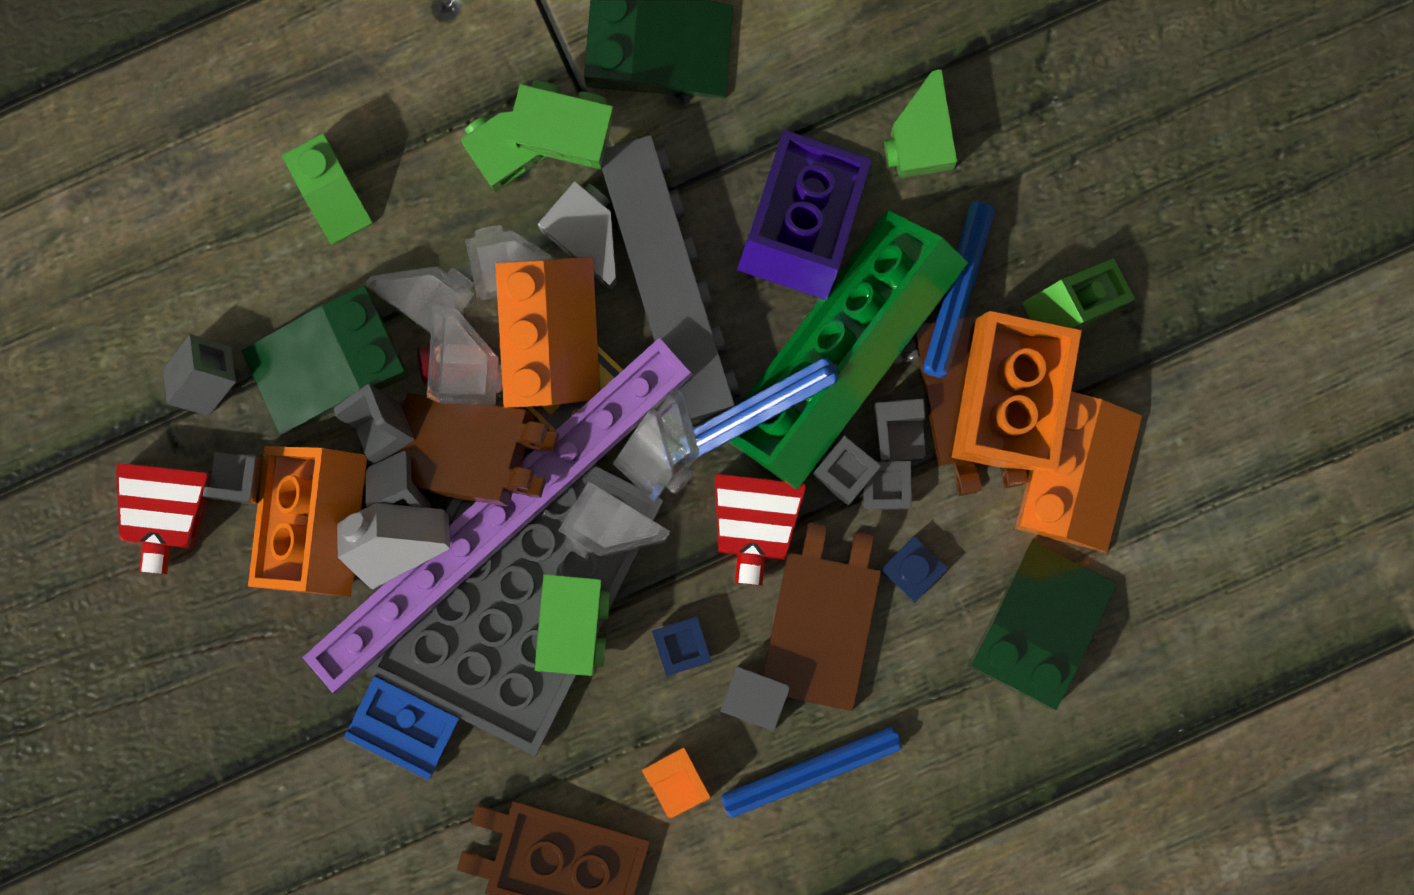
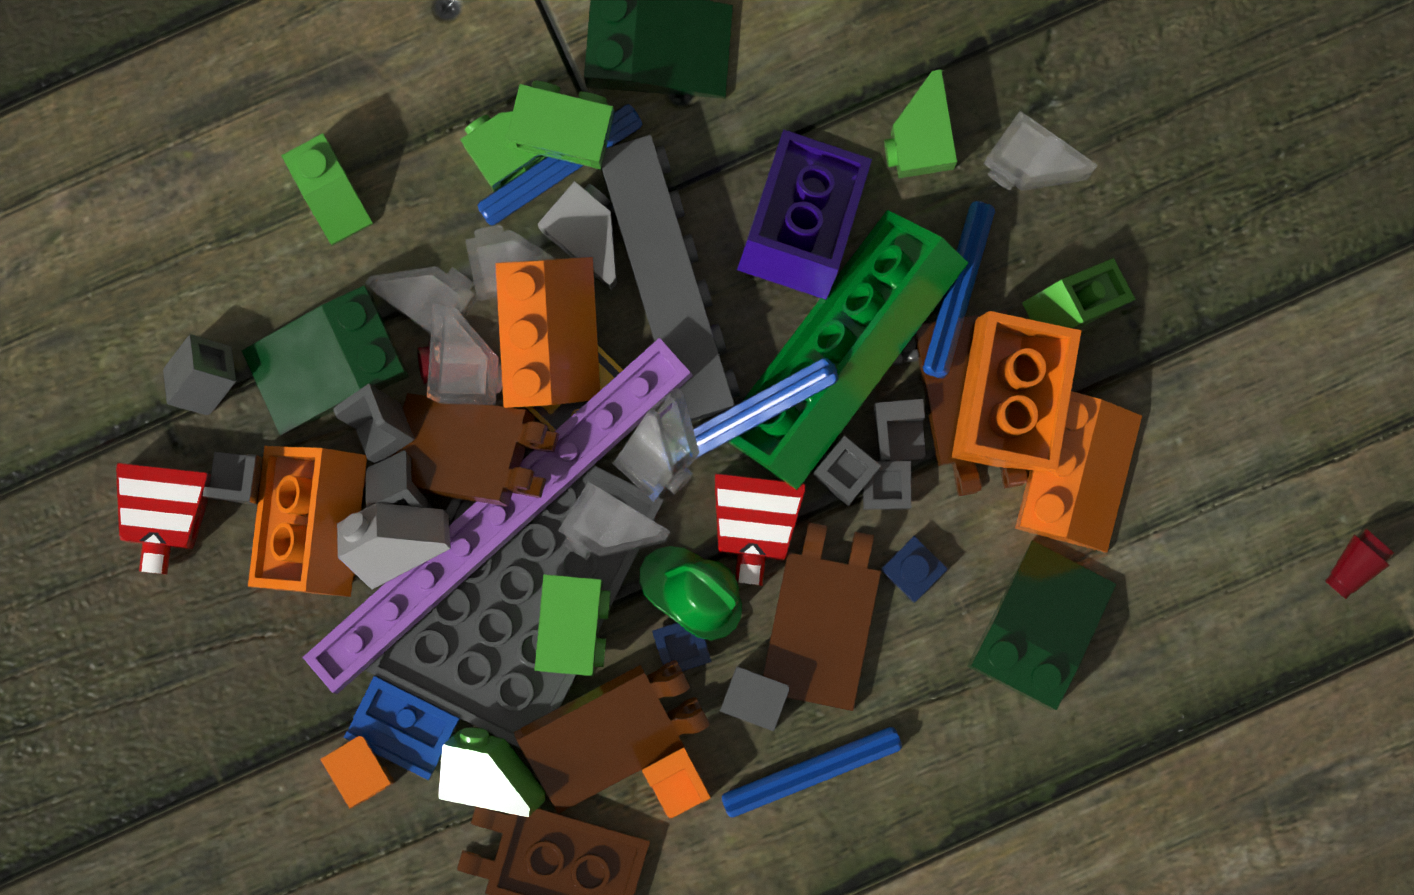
(357, 771): none -> orange panel
(487, 774): none -> slope
(548, 173): none -> blue axle
(609, 733): none -> reddish brown tile
(692, 591): none -> green piece
(1035, 158): none -> clear slope
(1359, 563): none -> dark red cone

